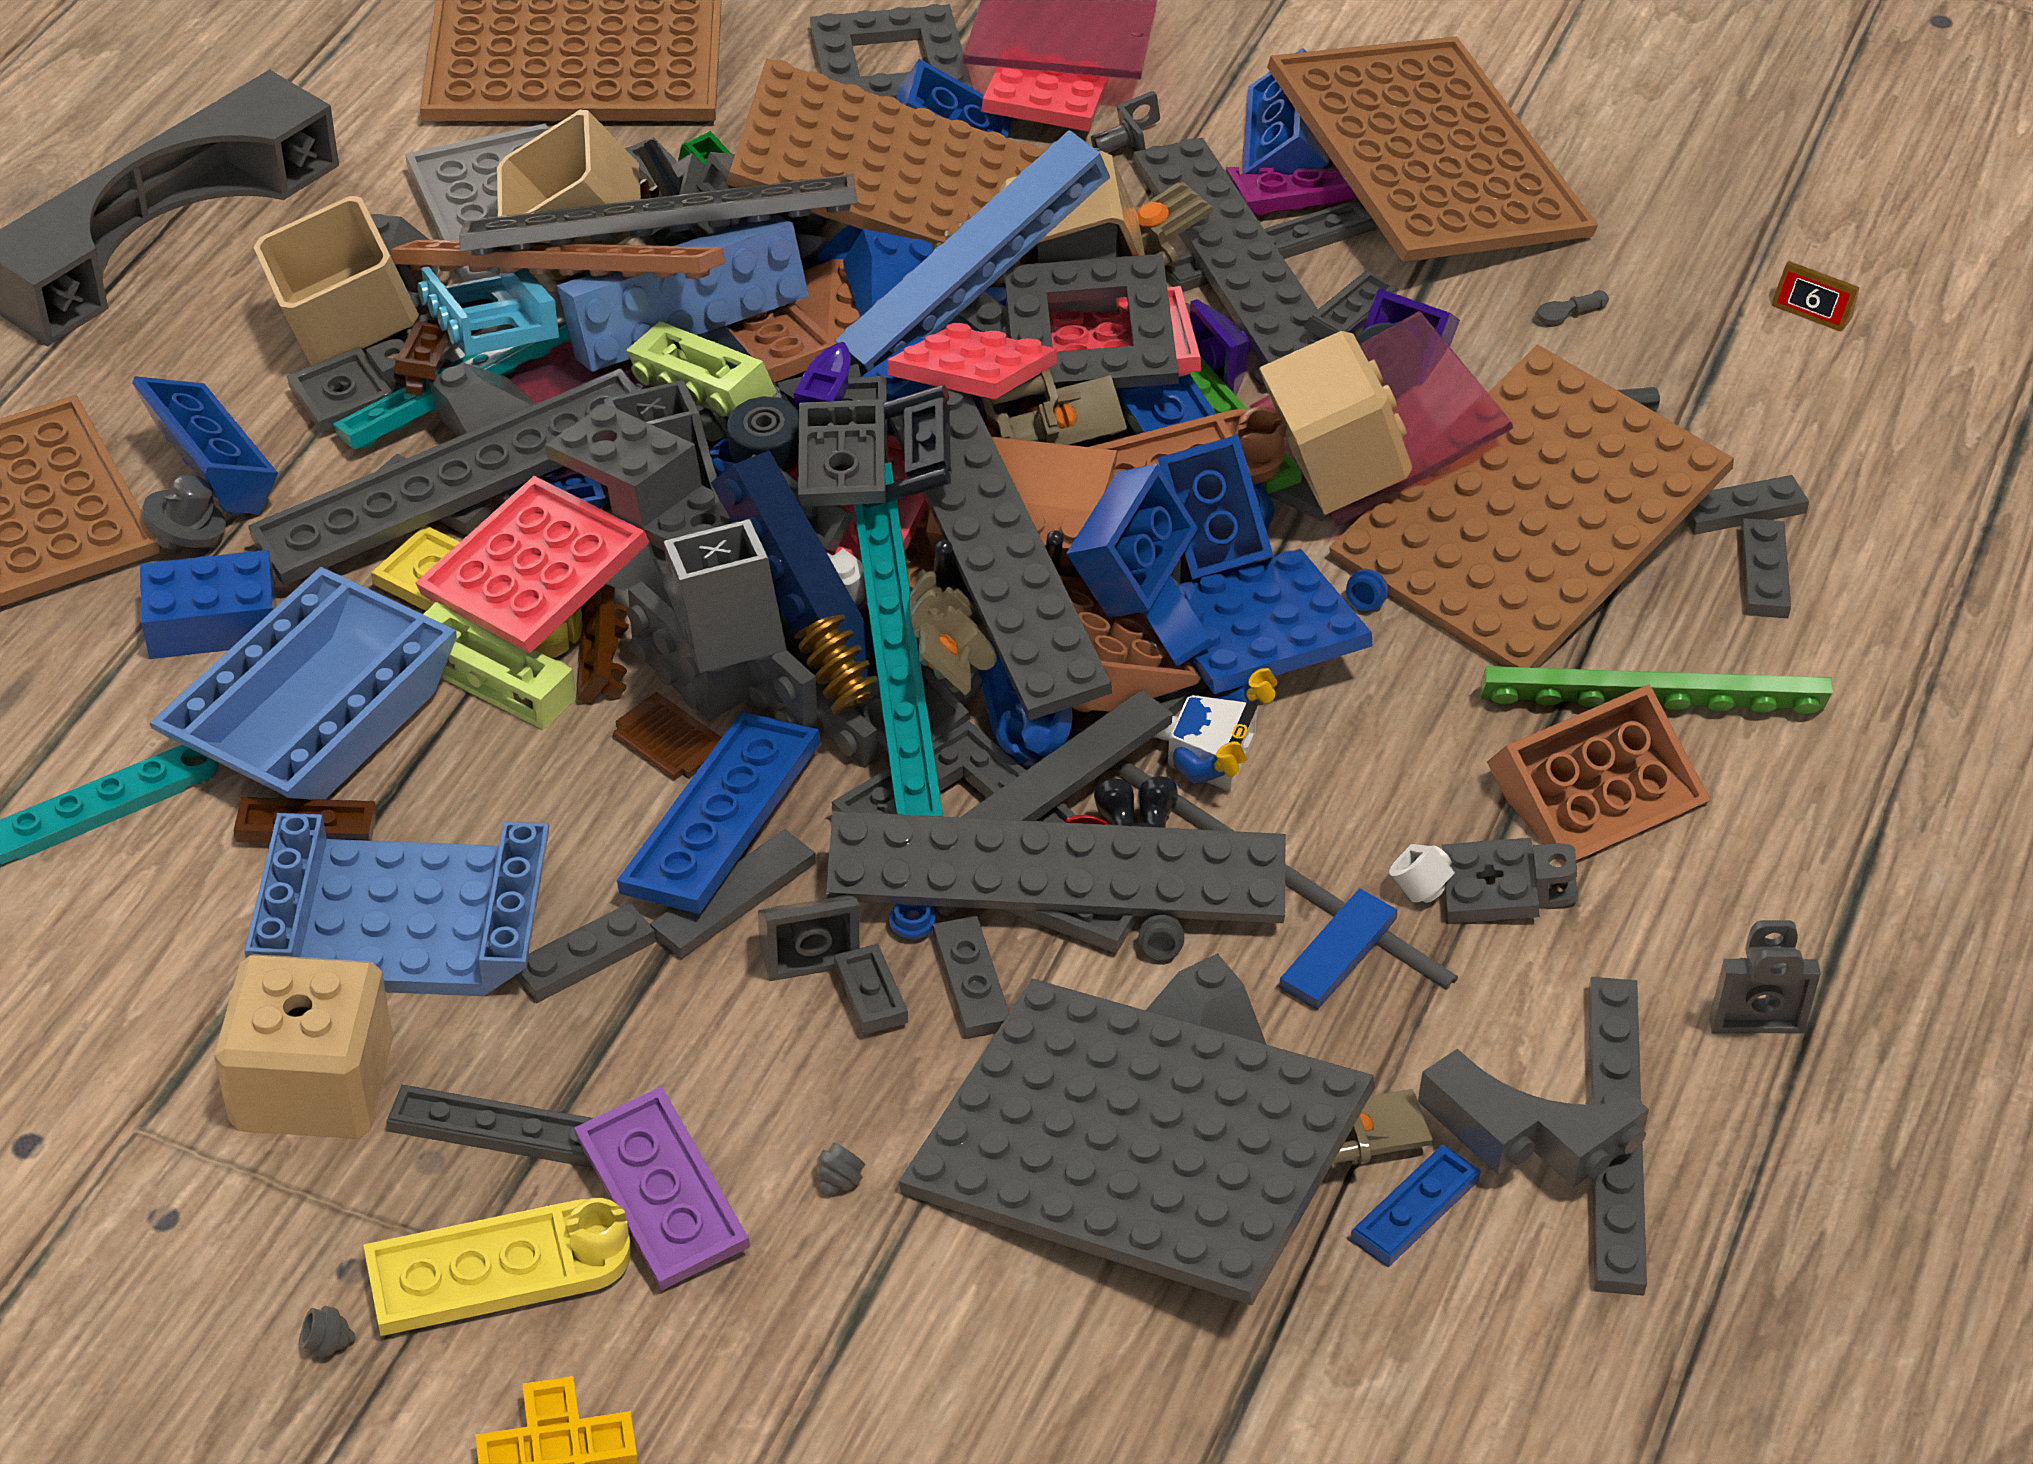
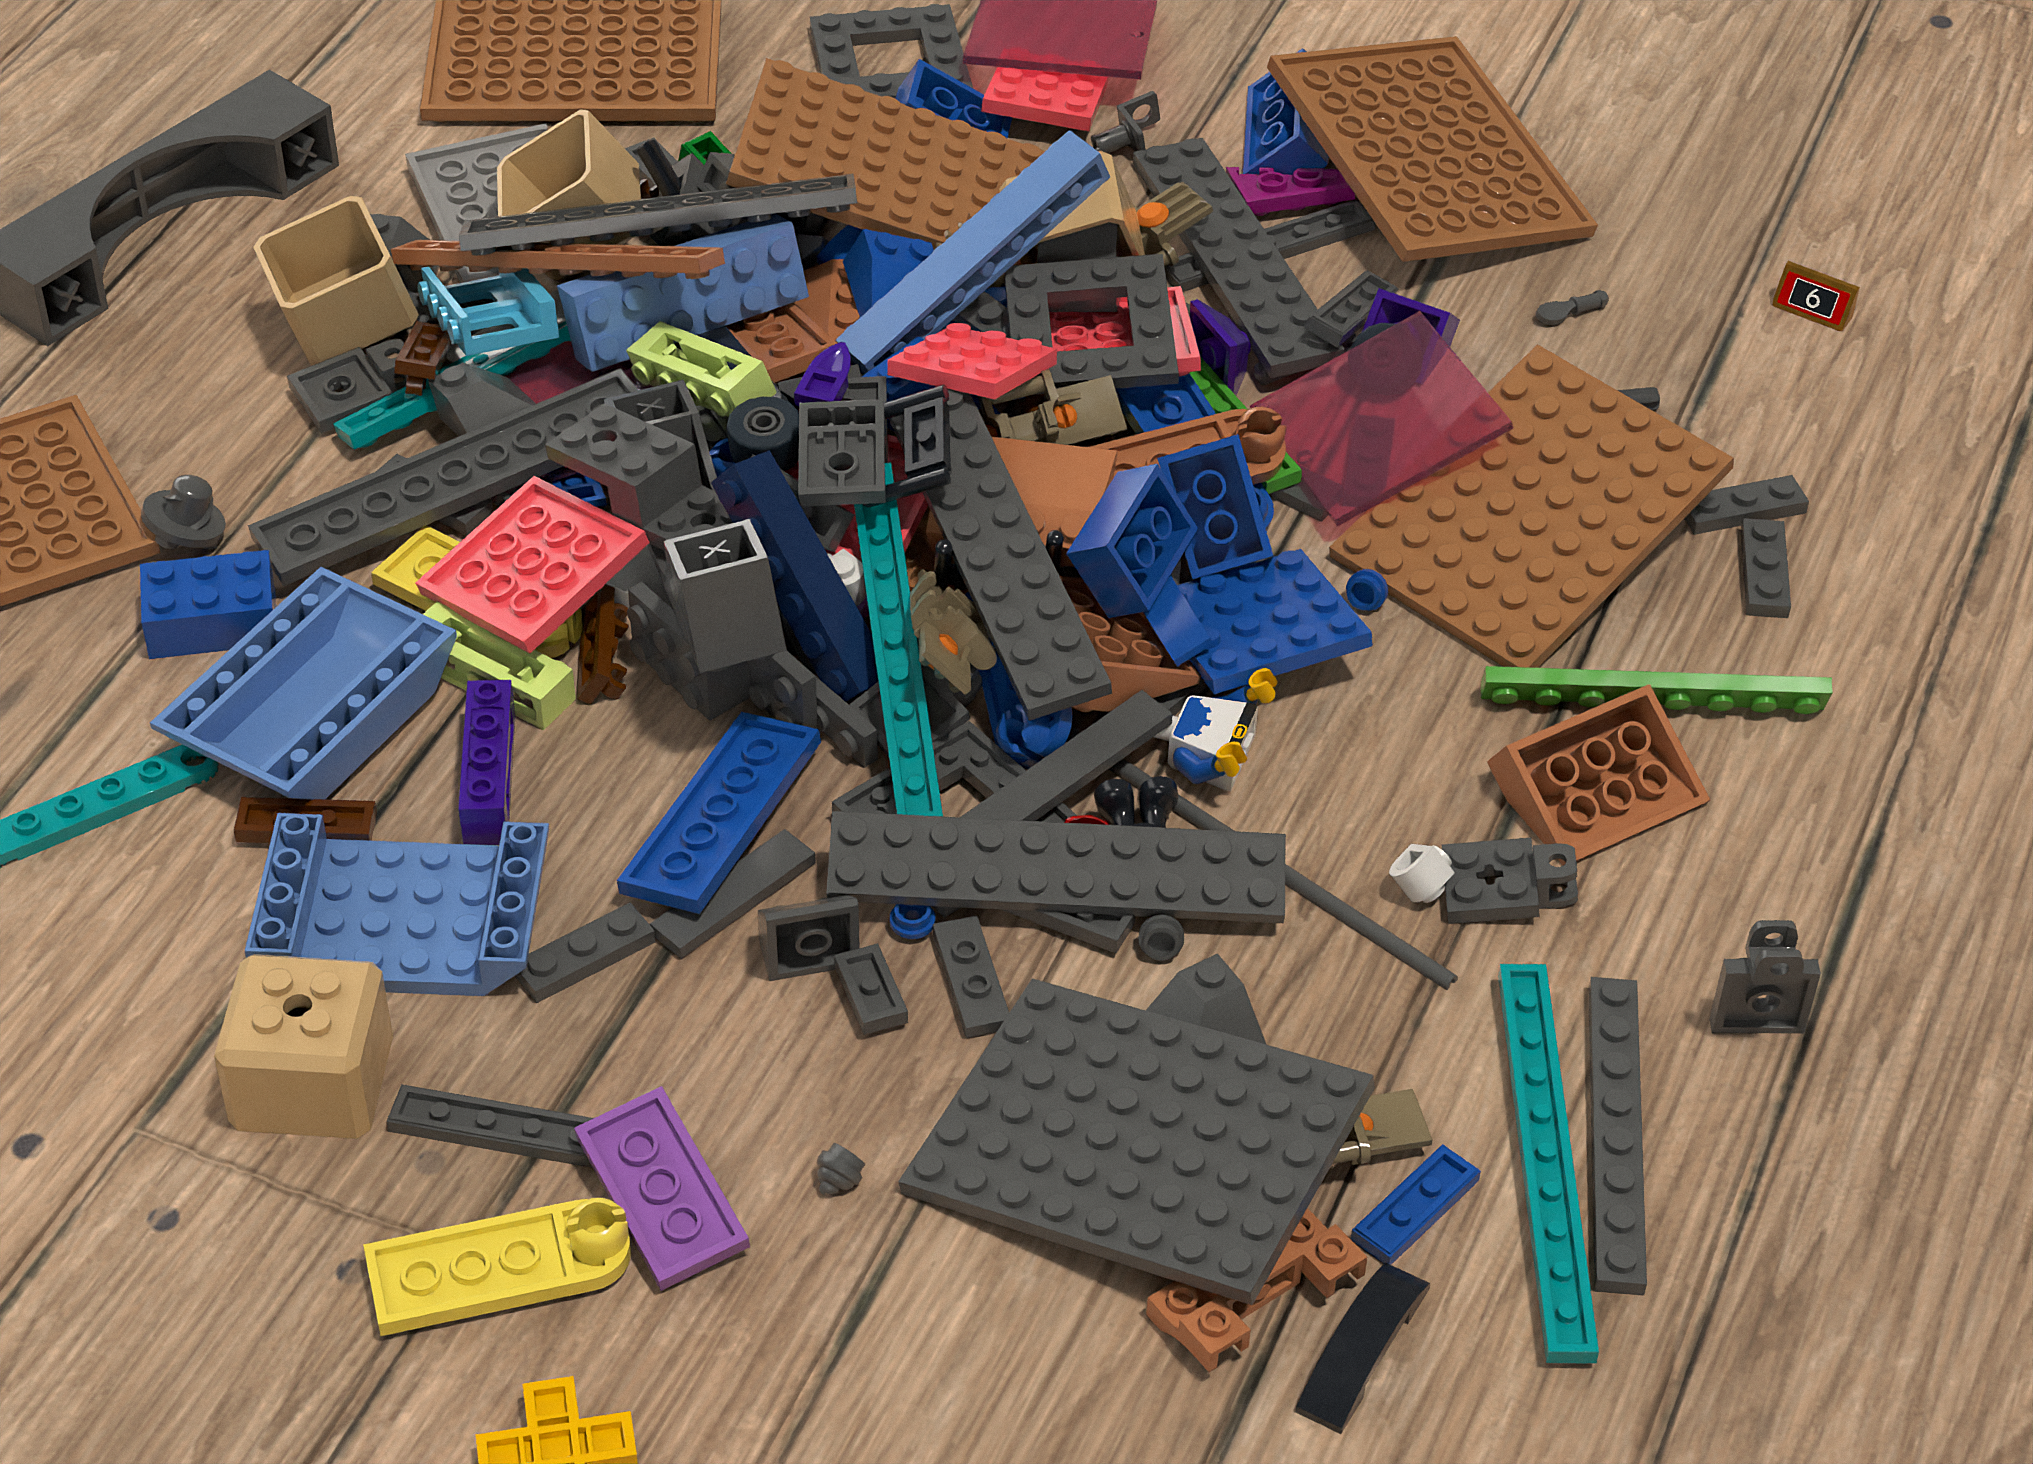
(209, 442): blue slope -> none
(325, 1332): dark grey plate -> none
(486, 761): none -> dark purple brick
(666, 736): reddish brown window -> none
(836, 663): pearl gold piece -> none
(1213, 1322): none -> nougat bracket
(1338, 420): tan plate -> none
(1338, 948): blue tile -> none
(1360, 1345): none -> black slope
(1509, 1124): dark grey arch -> none
(1547, 1166): none -> teal plate

